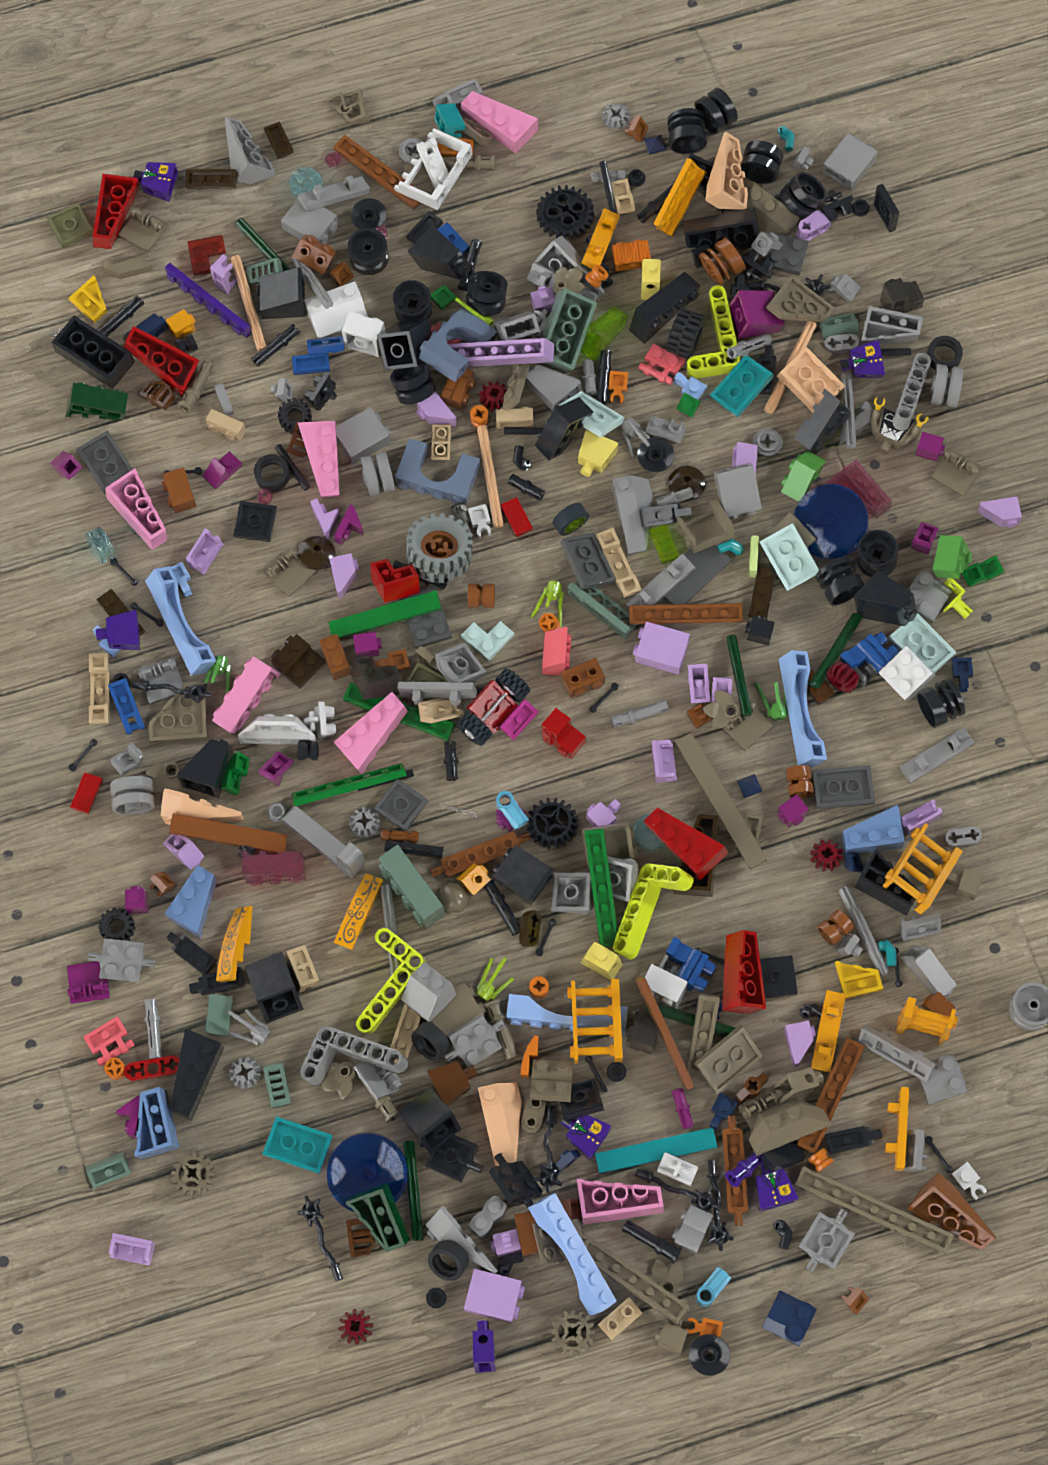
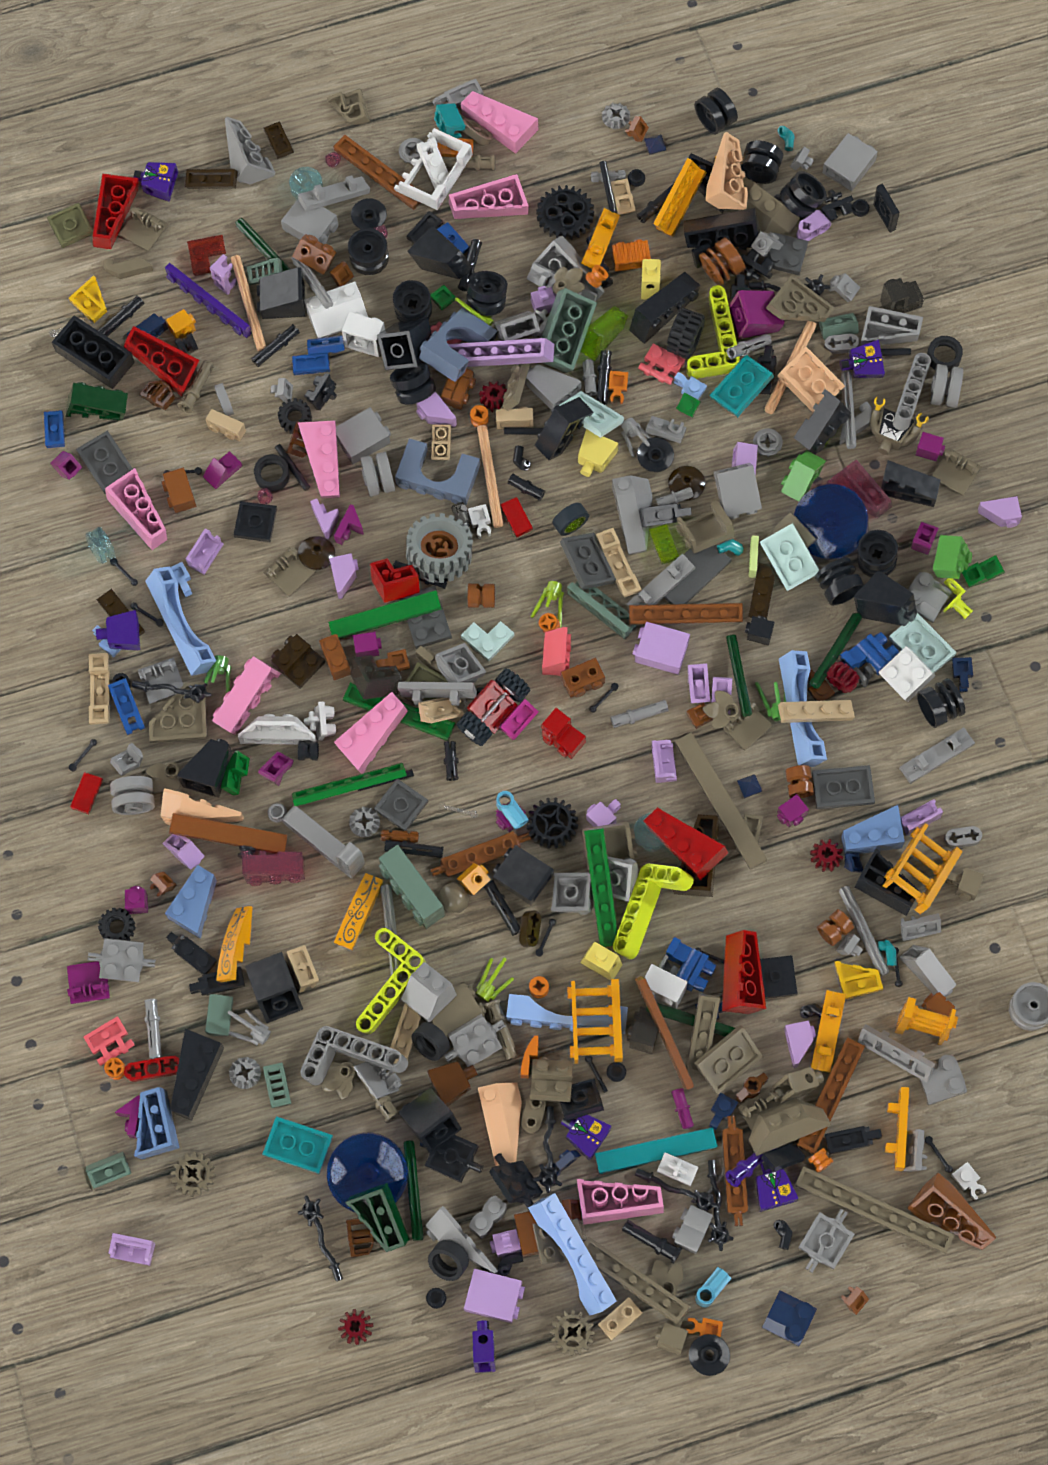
(54, 429): none -> blue plate
(491, 199): none -> bright pink wedge
(686, 131): black wheel -> none
(816, 711): none -> tan plate
(909, 485): none -> black wedge

